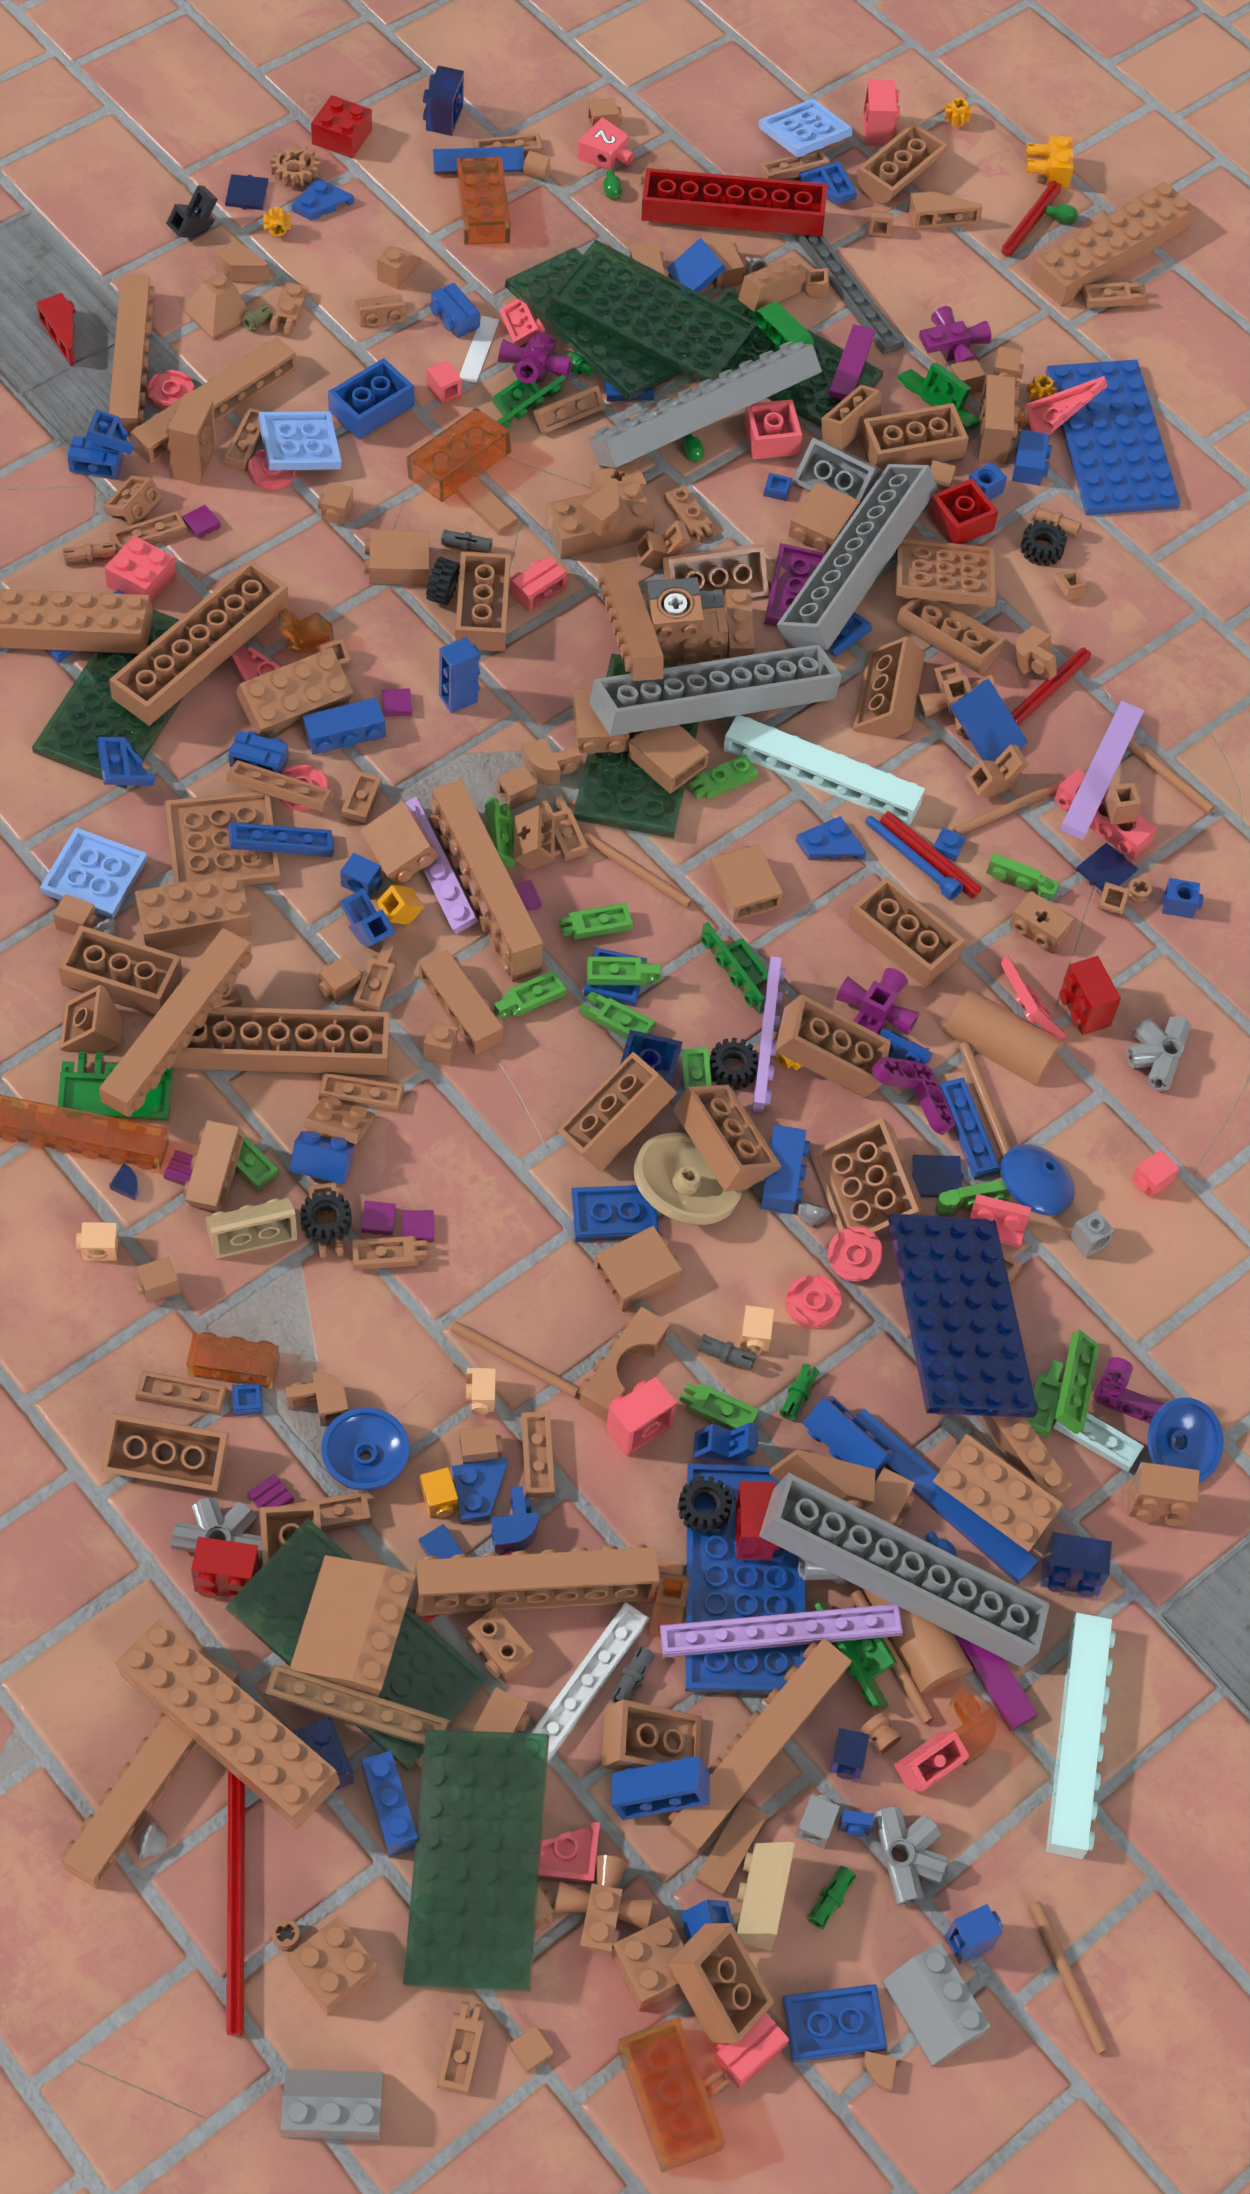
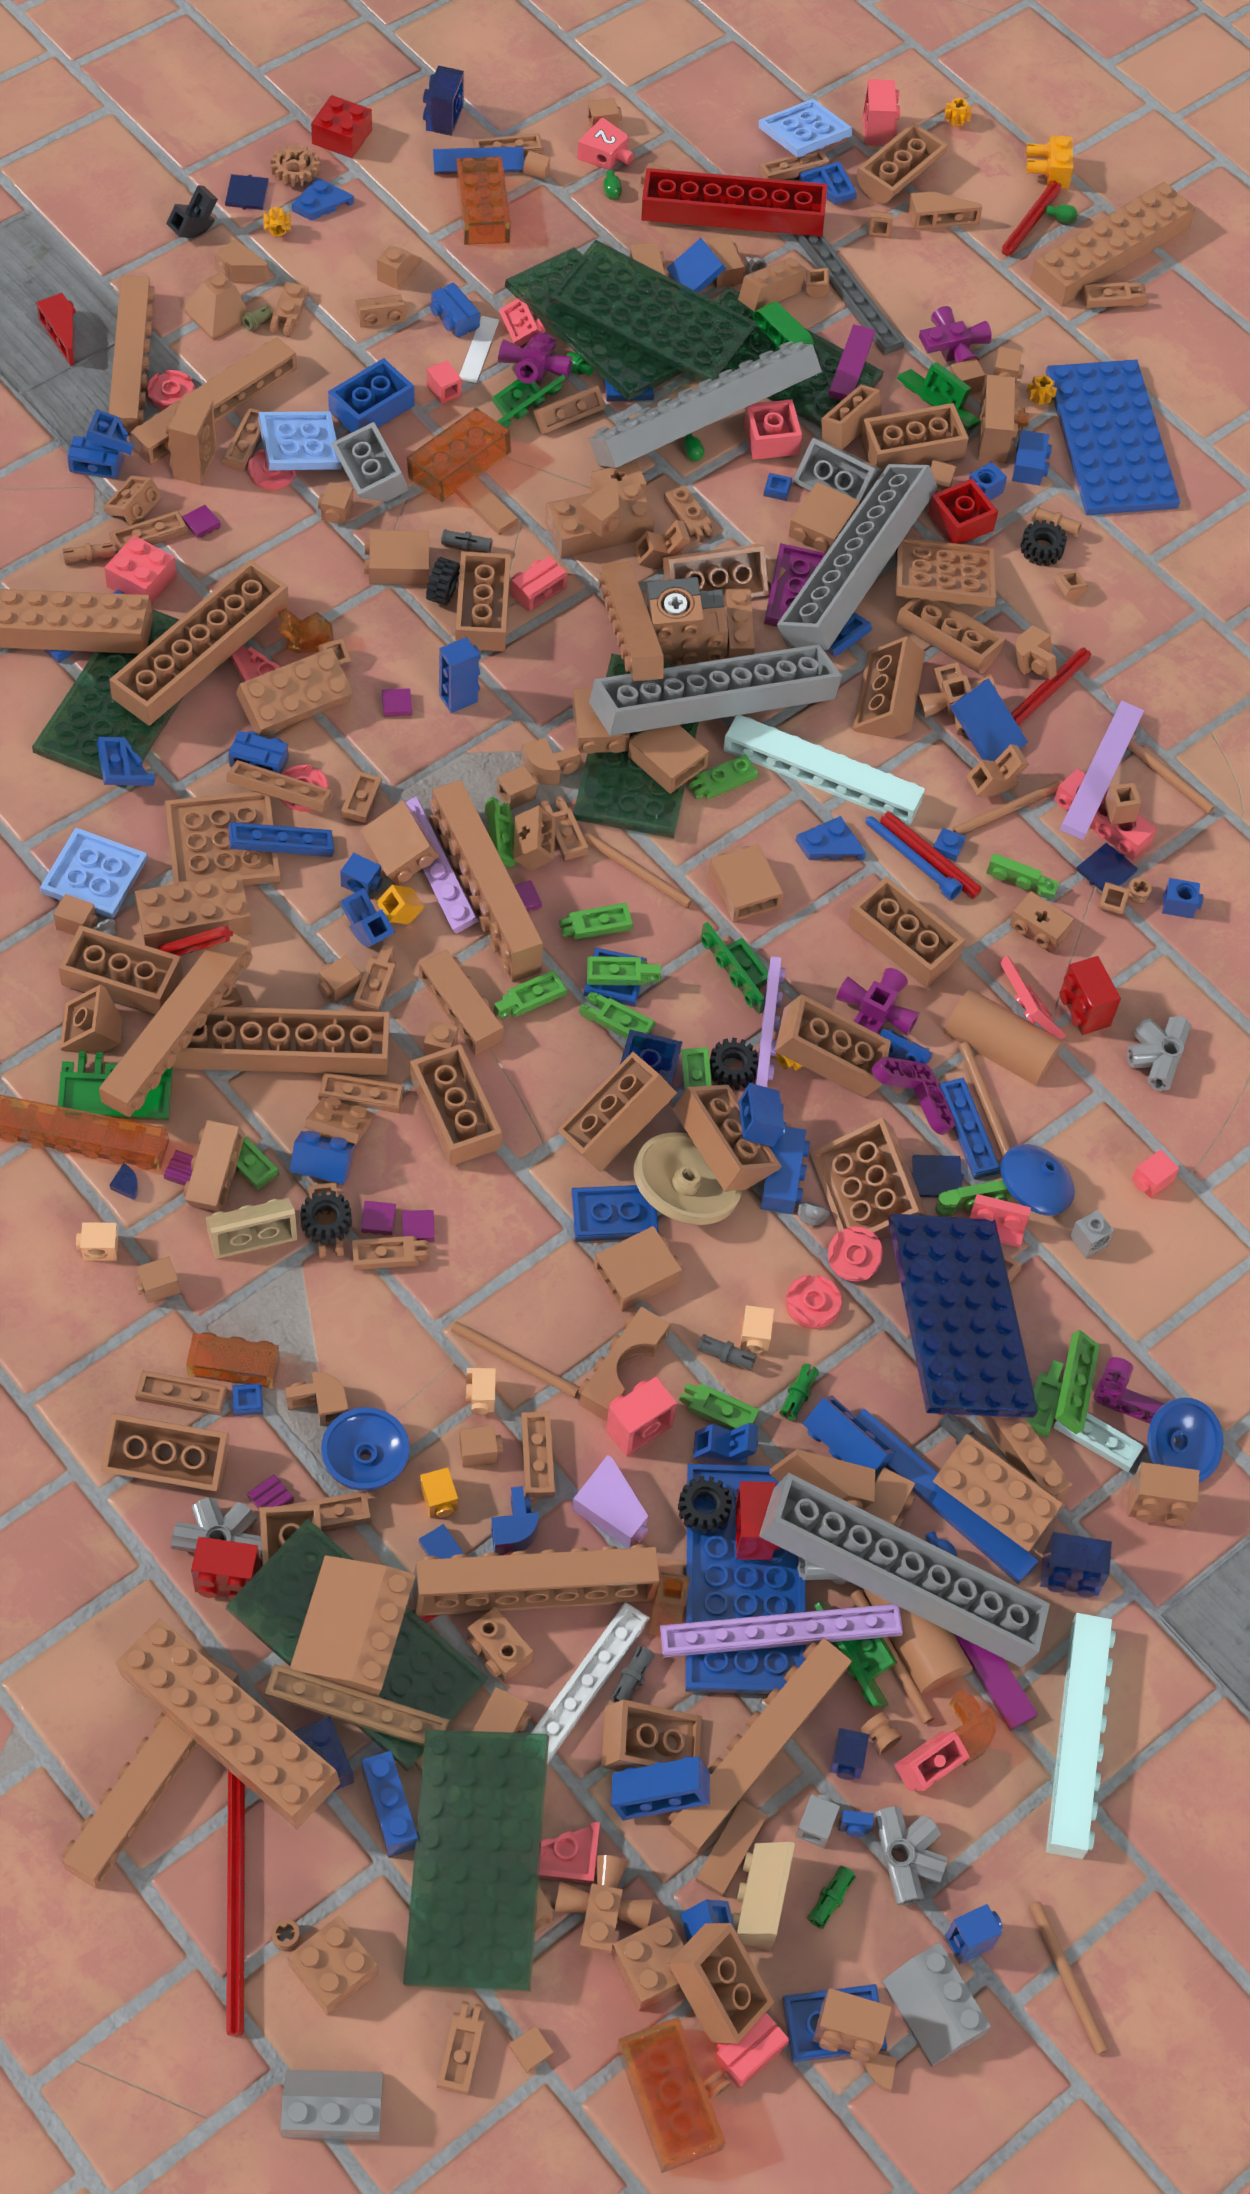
(152, 1841): light grey piece -> none
(198, 941): none -> red axle
(344, 726): blue brick -> none
(370, 464): none -> light grey slope
(455, 1105): none -> nougat brick
(477, 1488): blue wing -> none
(612, 1505): none -> lavender slope
(761, 1115): none -> blue brick
(852, 2024): none -> nougat brick
(1054, 410): coral wing -> none

